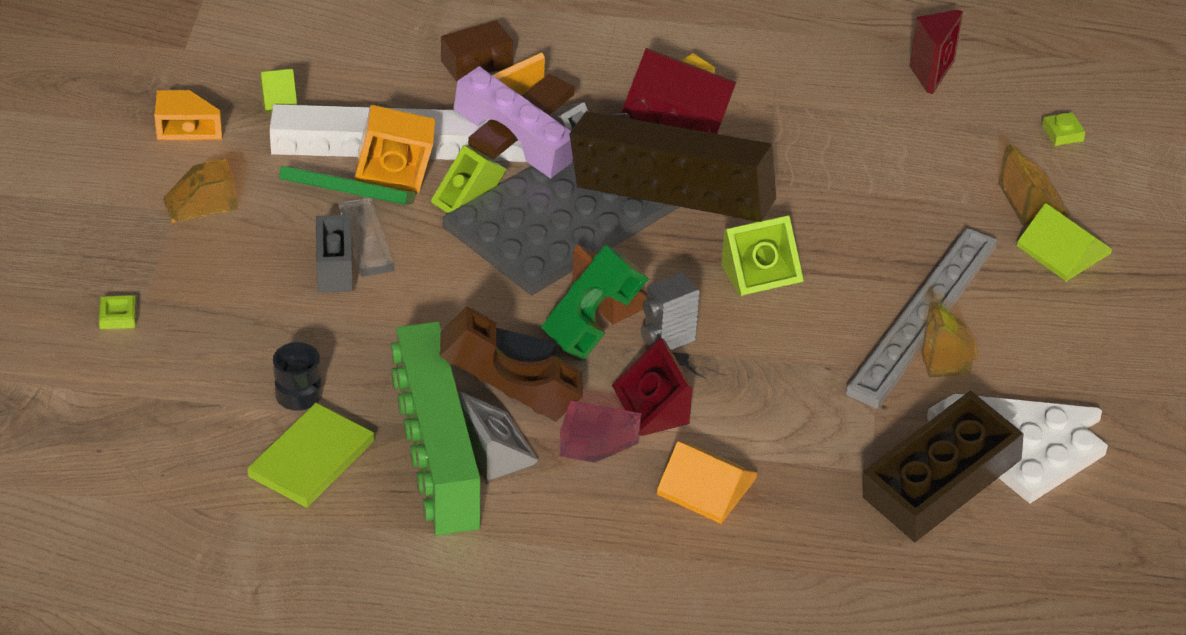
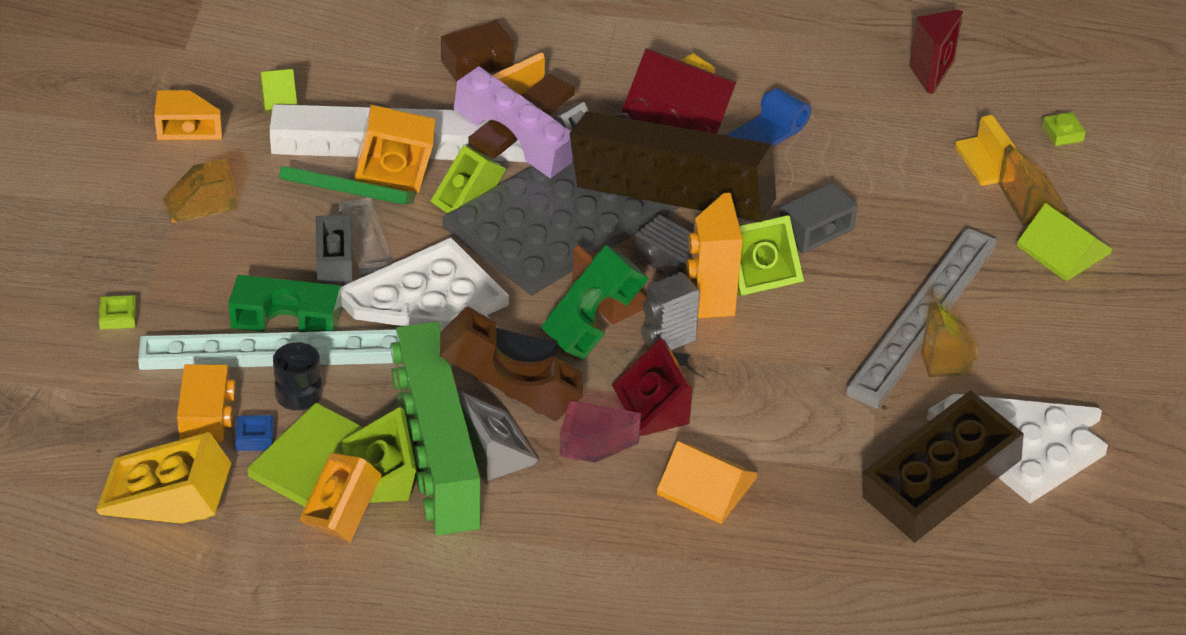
(167, 482): none -> yellow slope
(205, 401): none -> light orange brick
(254, 432): none -> blue tile
(259, 348): none -> light aqua tile
(260, 299): none -> green arch
(341, 496): none -> light orange slope
(389, 451): none -> lime slope
(424, 289): none -> white wing
(663, 246): none -> flat silver brick
(716, 258): none -> light orange slope
(779, 119): none -> blue door
(820, 217): none -> dark grey brick
(986, 151): none -> yellow panel

